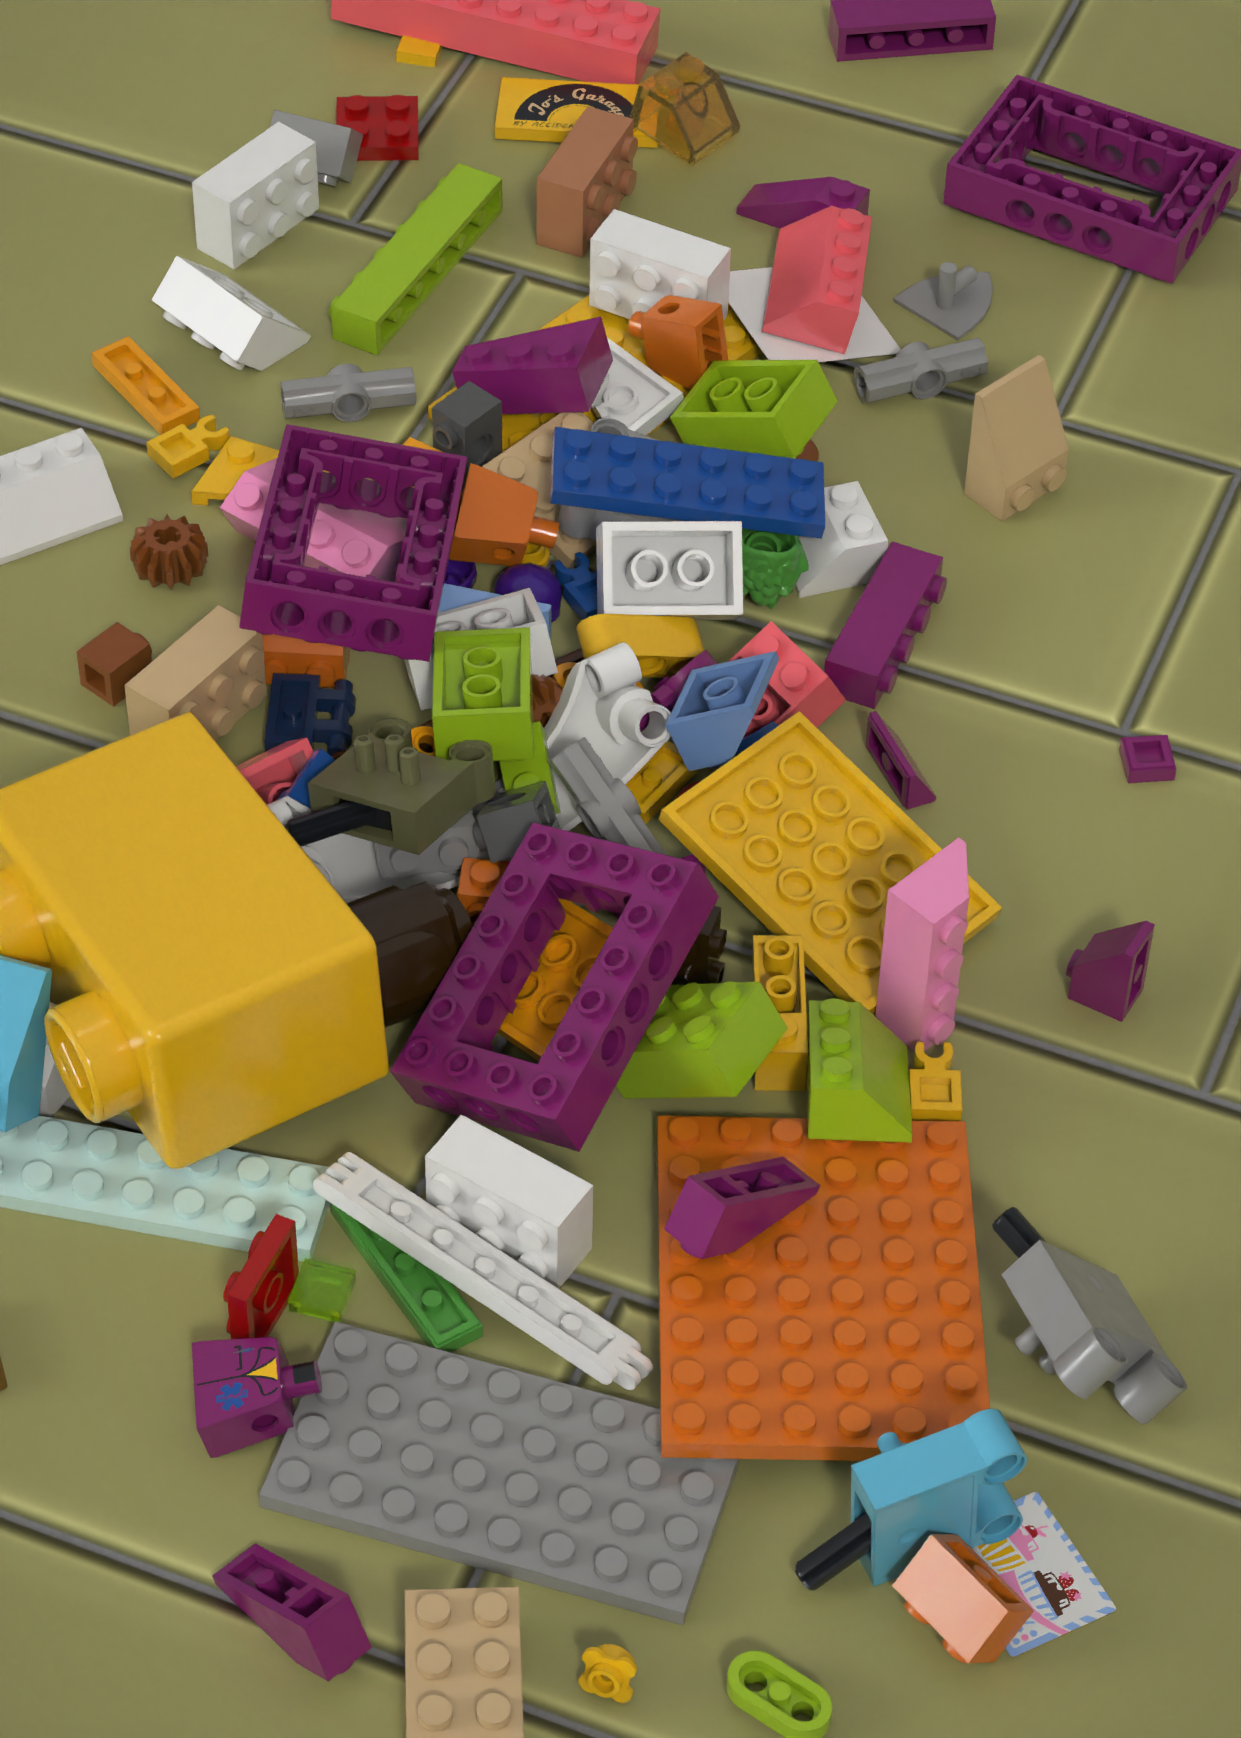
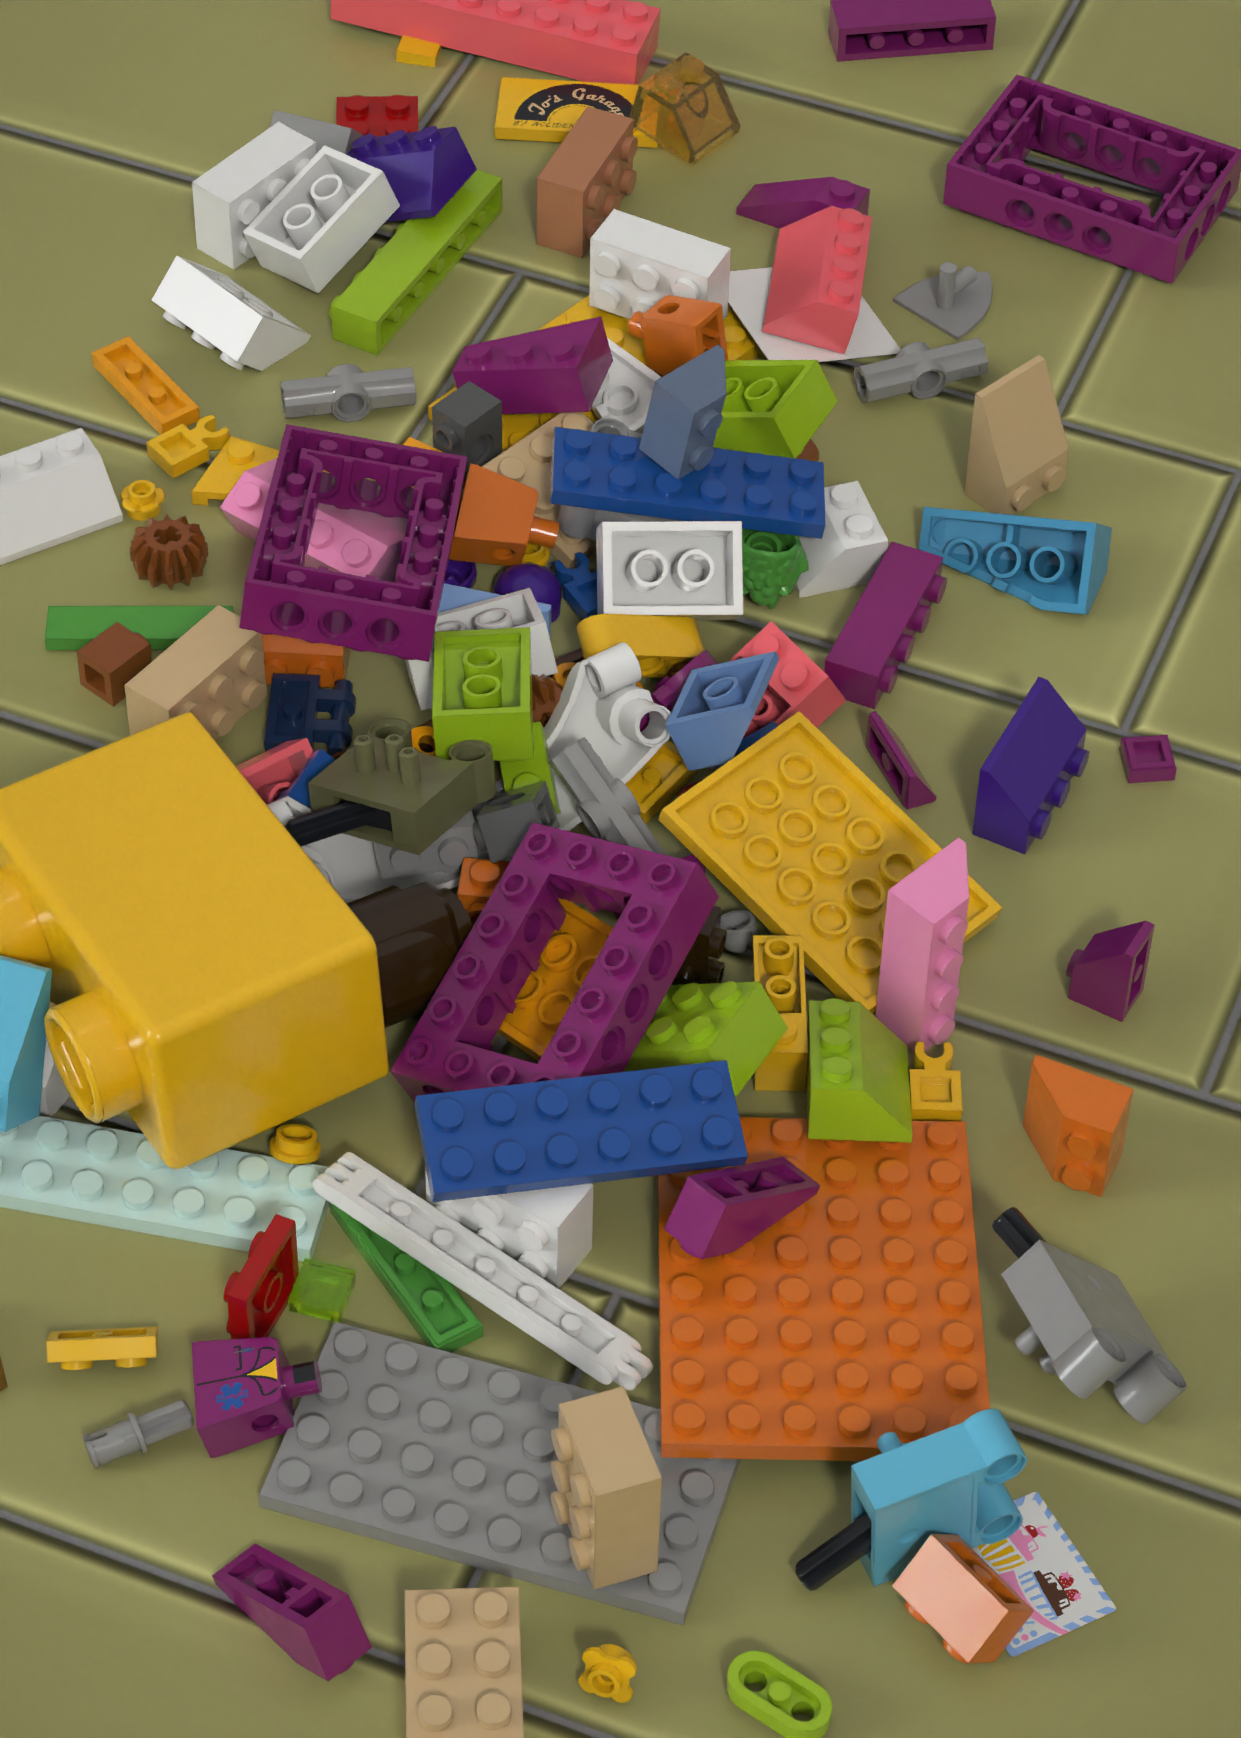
(81, 1347): none -> yellow plate
(136, 1433): none -> light grey axle
(142, 500): none -> yellow plate
(161, 625): none -> bright green tile
(295, 1144): none -> yellow plate
(321, 218): none -> white brick
(420, 167): none -> dark purple slope
(579, 1130): none -> blue plate
(606, 1488): none -> tan brick
(686, 414): none -> sand blue slope
(740, 930): none -> light grey hinge
(1029, 770): none -> dark purple slope
(1032, 558): none -> dark azure wedge
(1076, 1123): none -> orange slope

